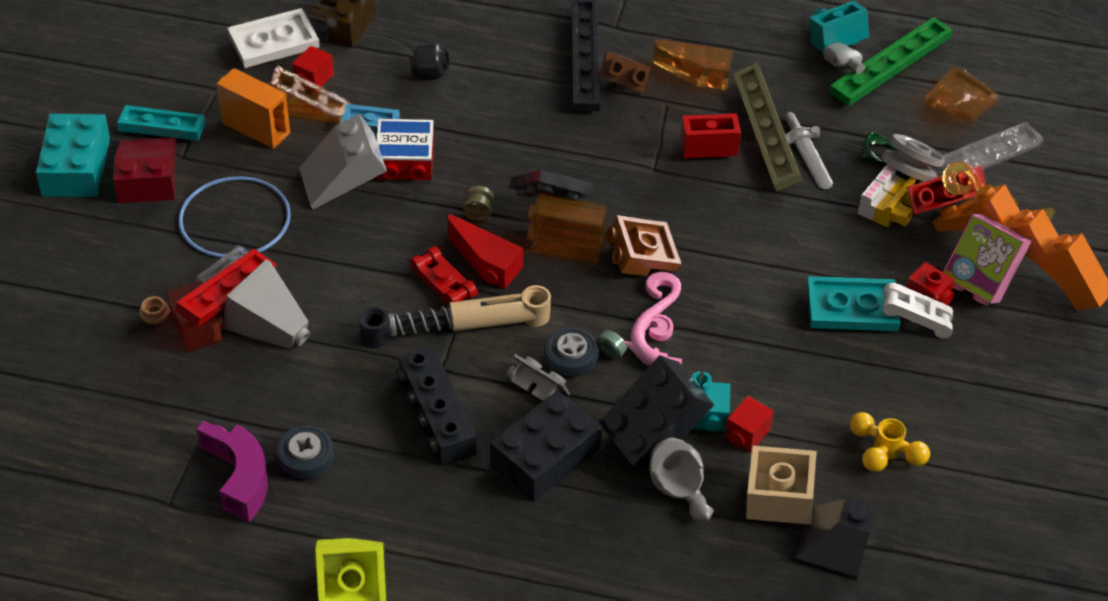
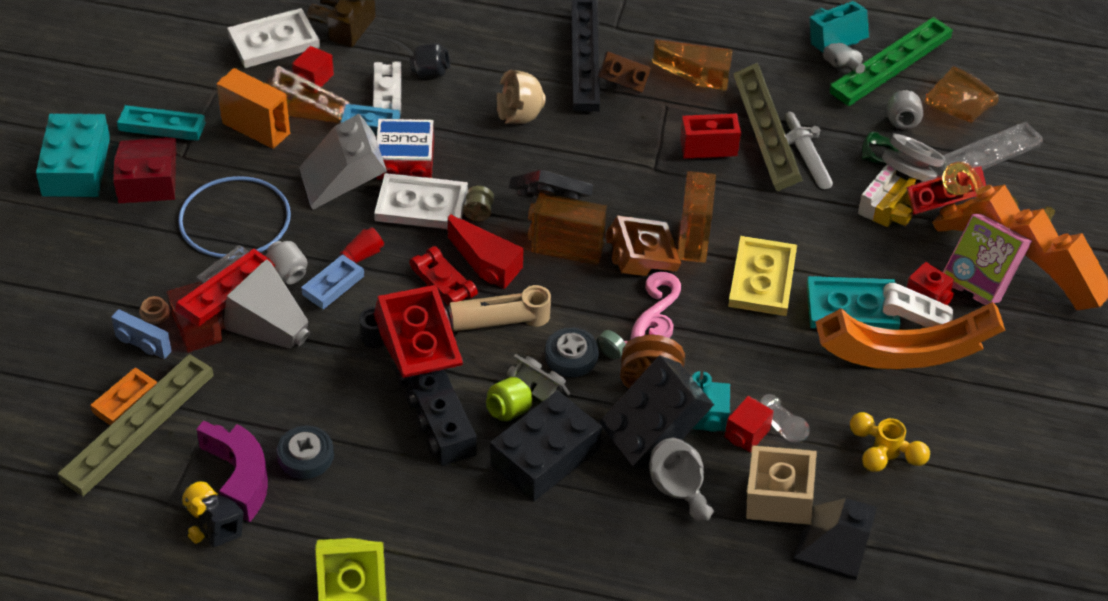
(122, 396): none -> orange plate
(135, 425): none -> olive plate
(141, 334): none -> medium blue plate
(216, 514): none -> black piece
(288, 261): none -> light grey head
(332, 281): none -> medium blue plate
(363, 245): none -> red cone
(387, 89): none -> white plate
(417, 331): none -> red slope
(419, 200): none -> white plate
(508, 399): none -> lime head
(520, 98): none -> tan cylinder
(642, 352): none -> dark orange wheel
(696, 216): none -> clear orange brick
(763, 276): none -> light yellow plate
(789, 426): none -> clear piece
(904, 110): none -> light grey head
(908, 348): none -> orange arch

